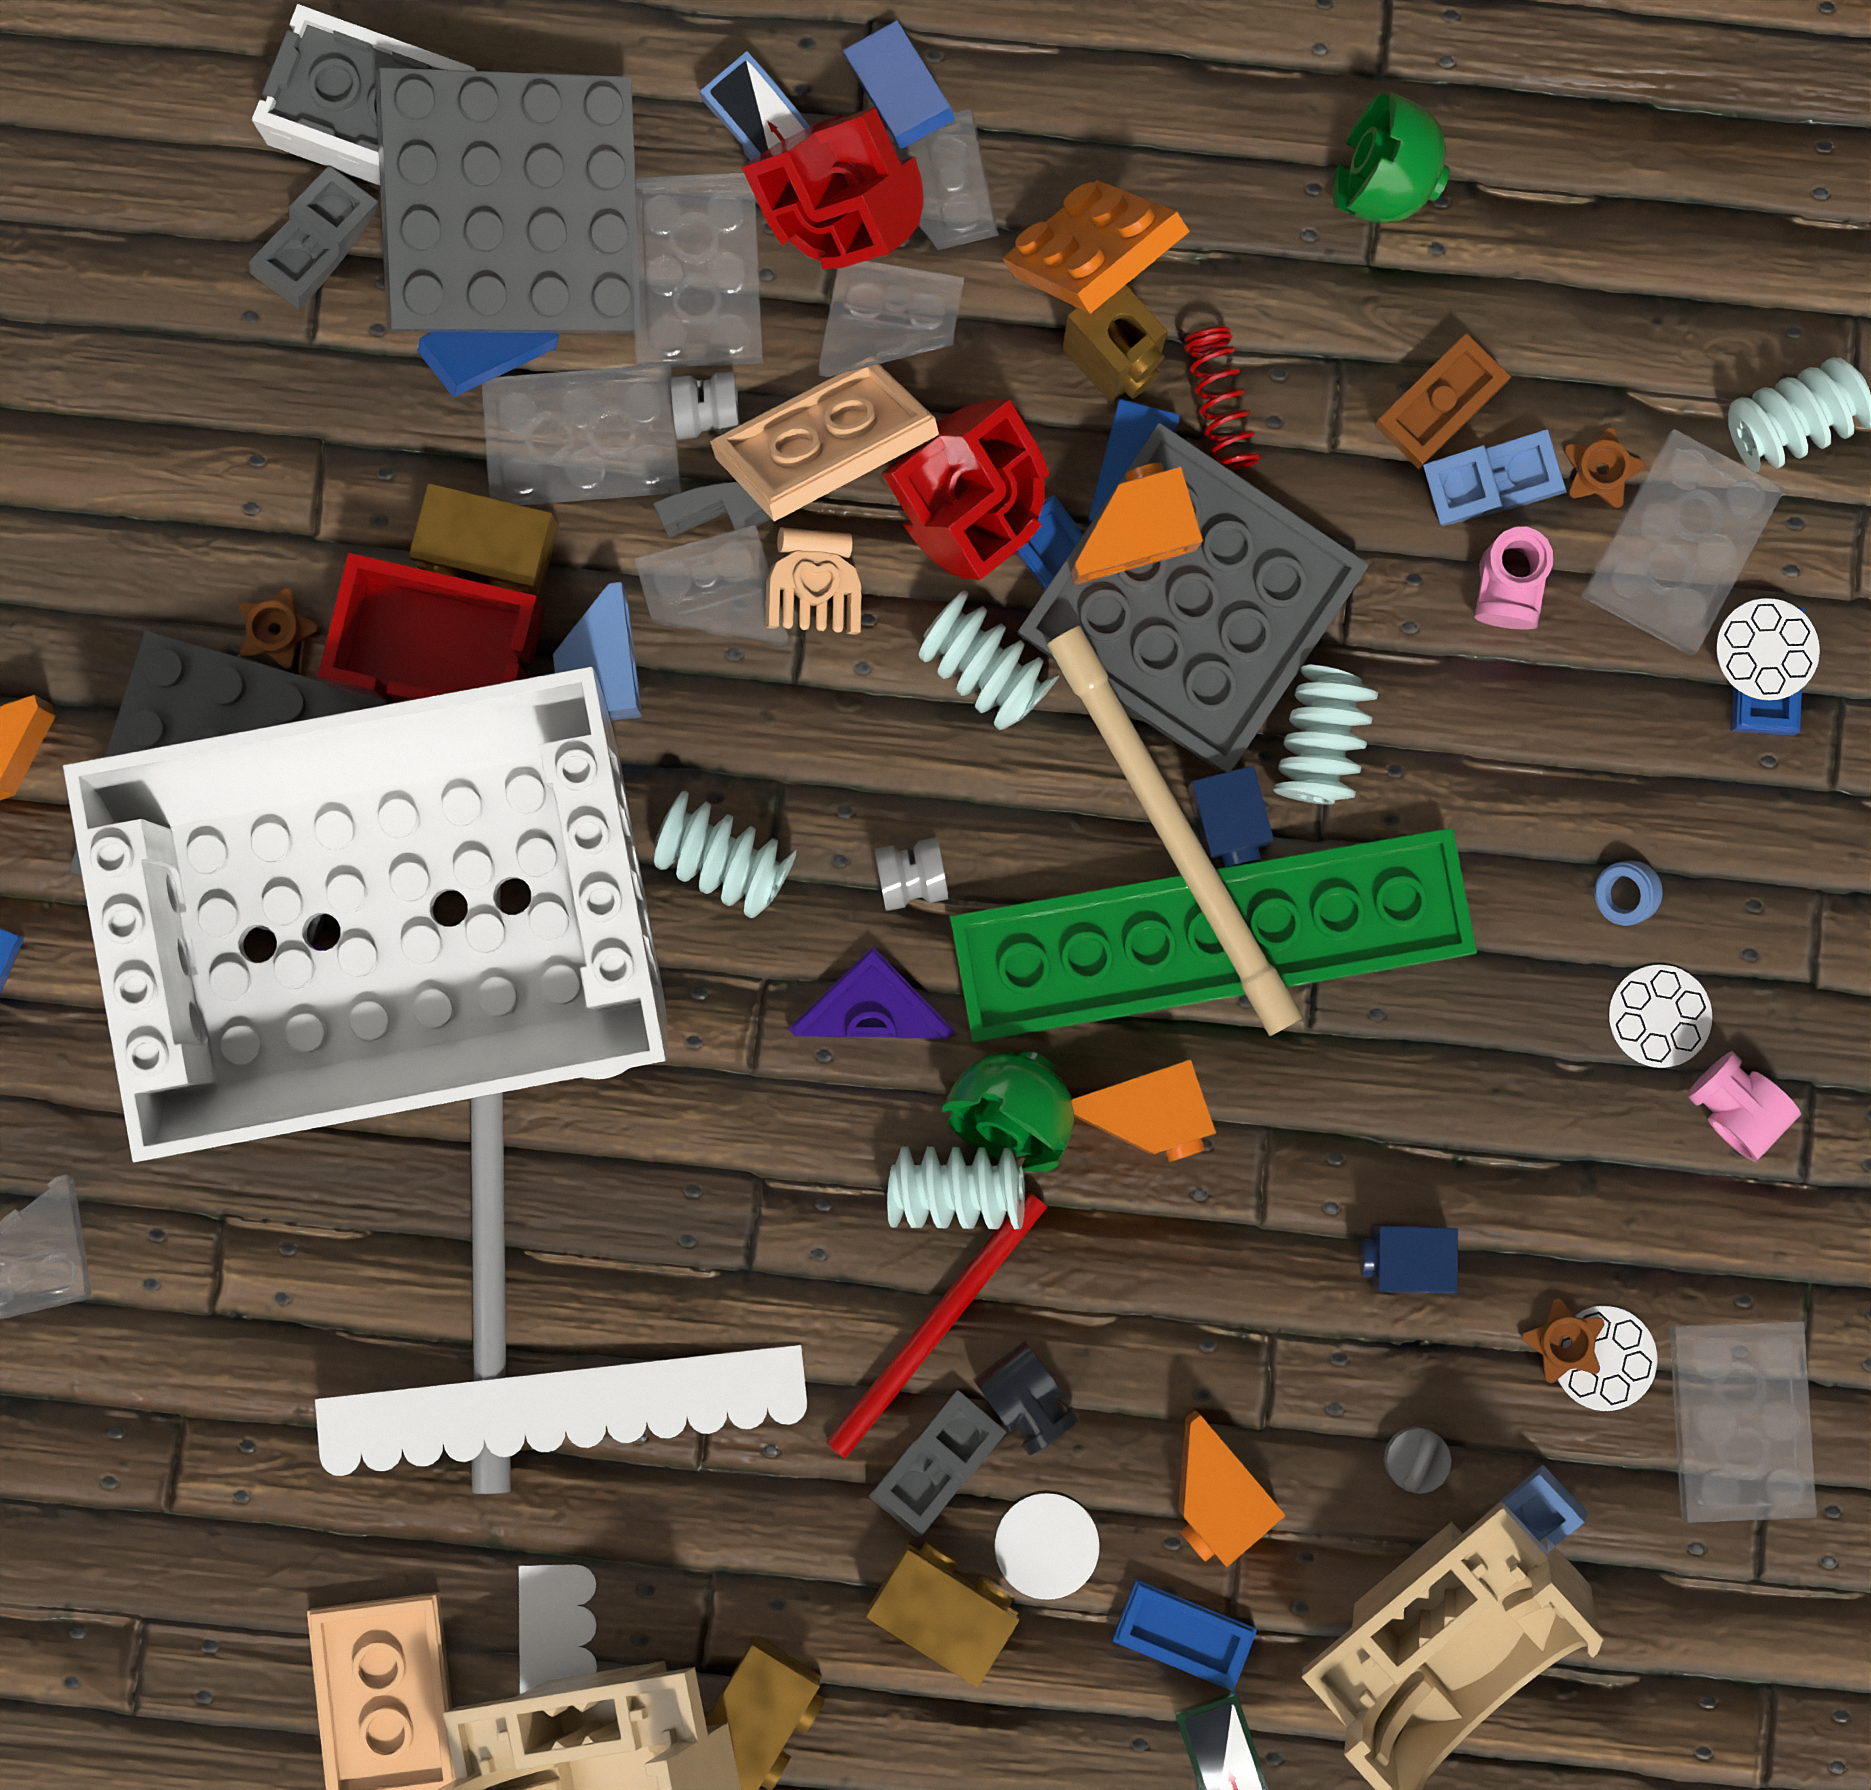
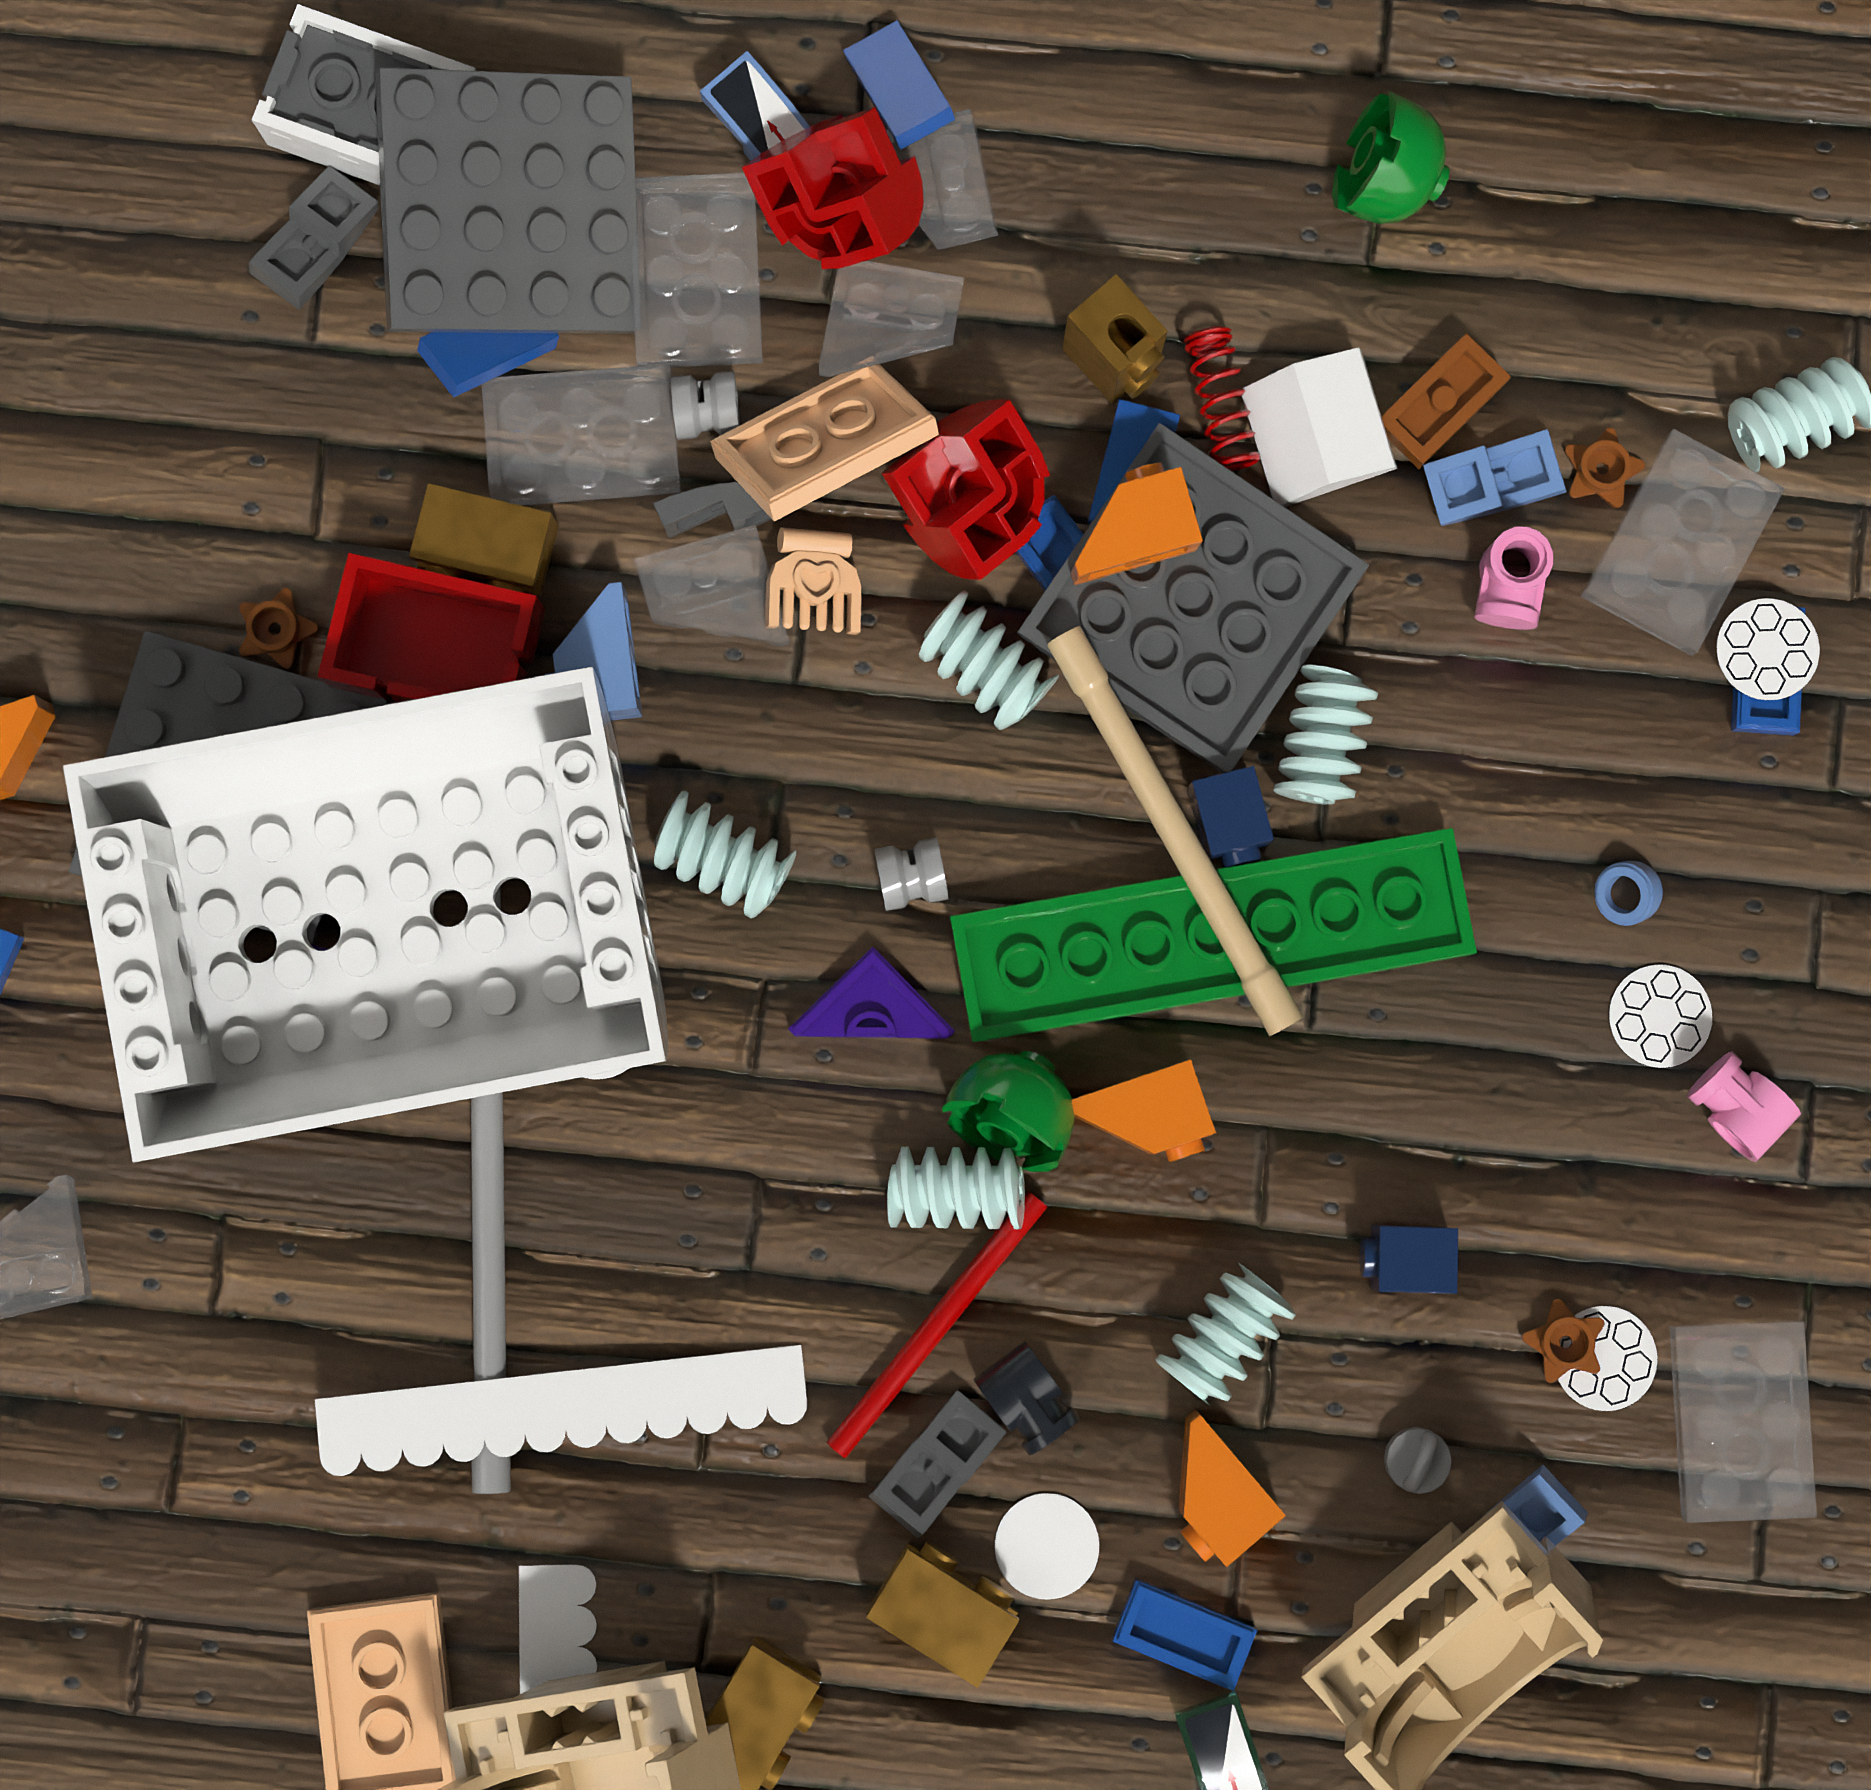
(1094, 244): orange plate -> none
(1226, 1335): none -> light aqua piece
(1318, 427): none -> white slope

